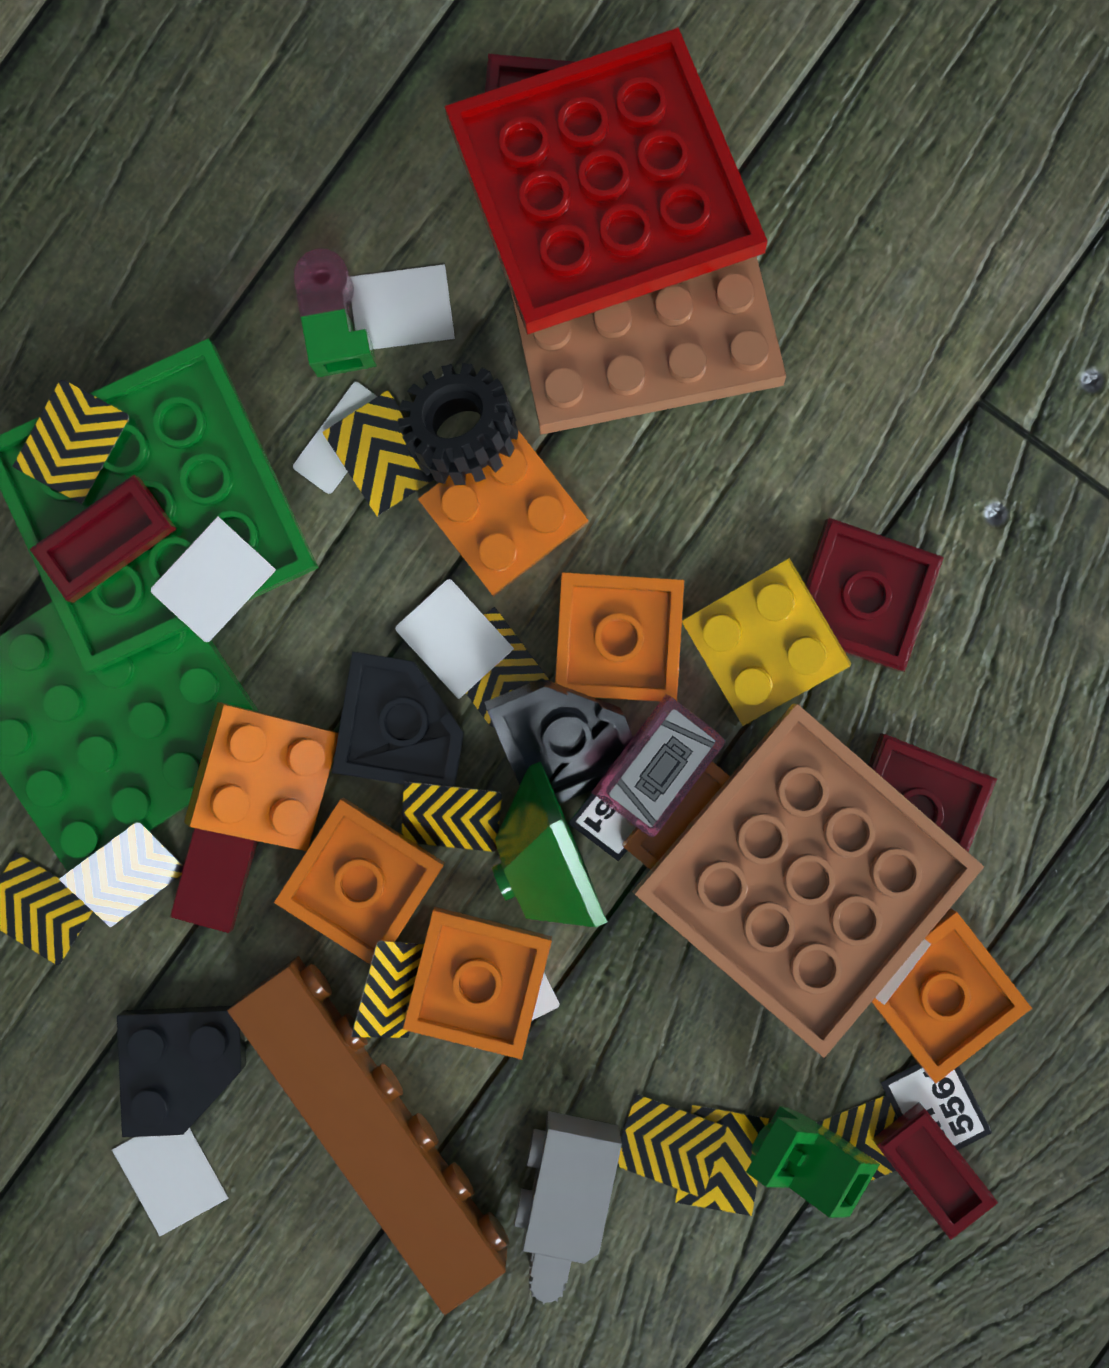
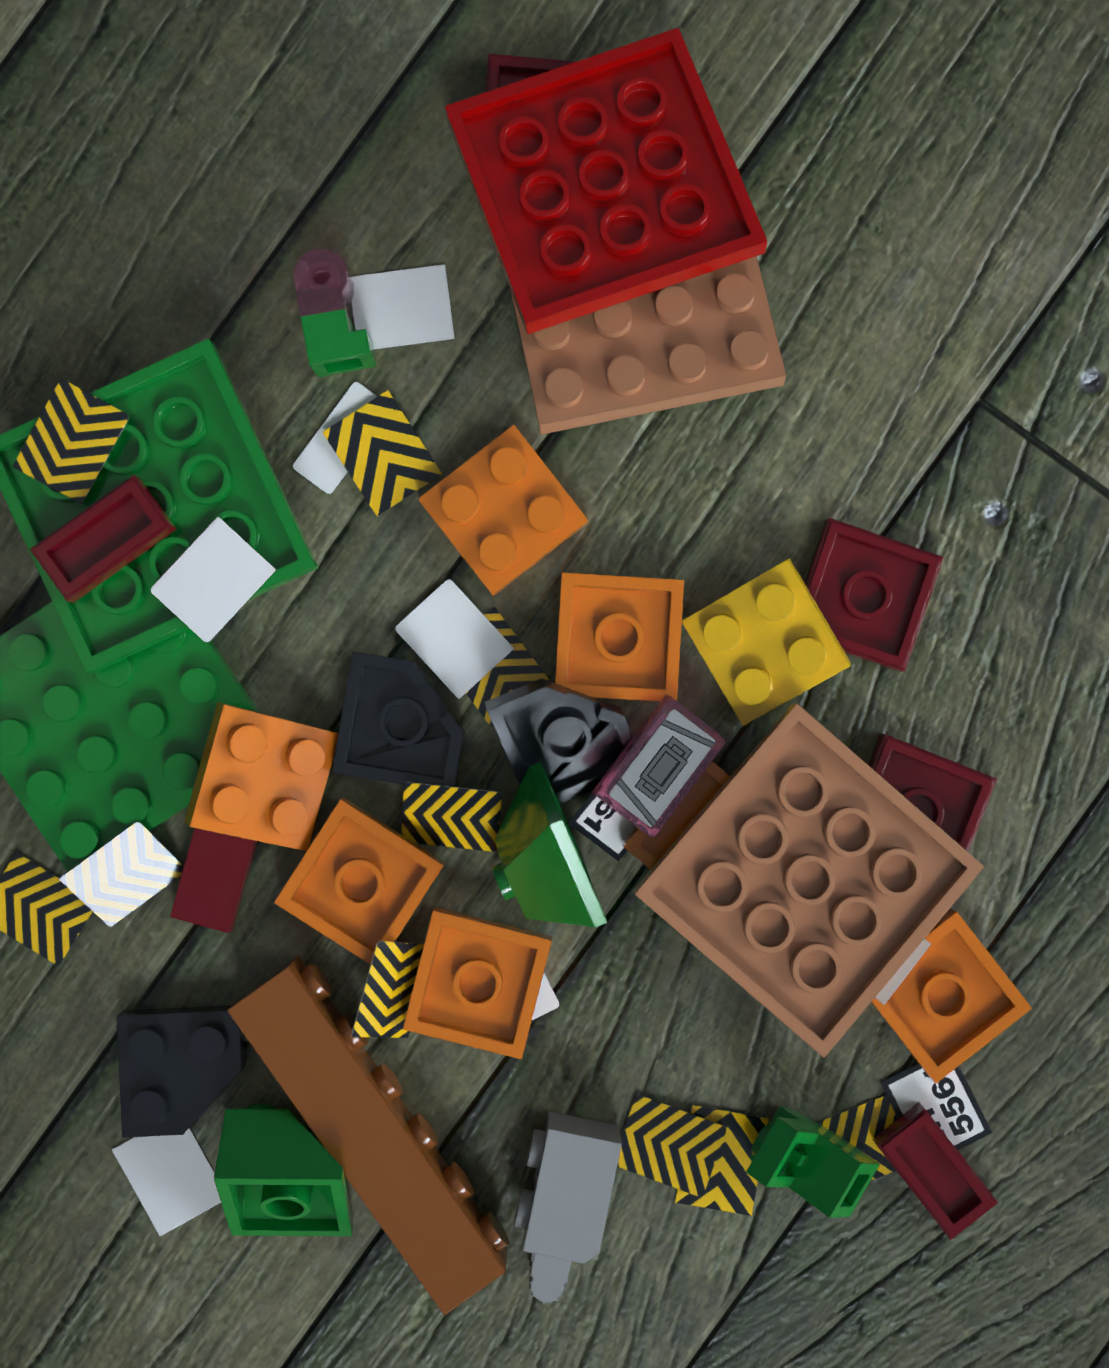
(278, 1177): none -> green slope
(445, 398): black tyre -> none

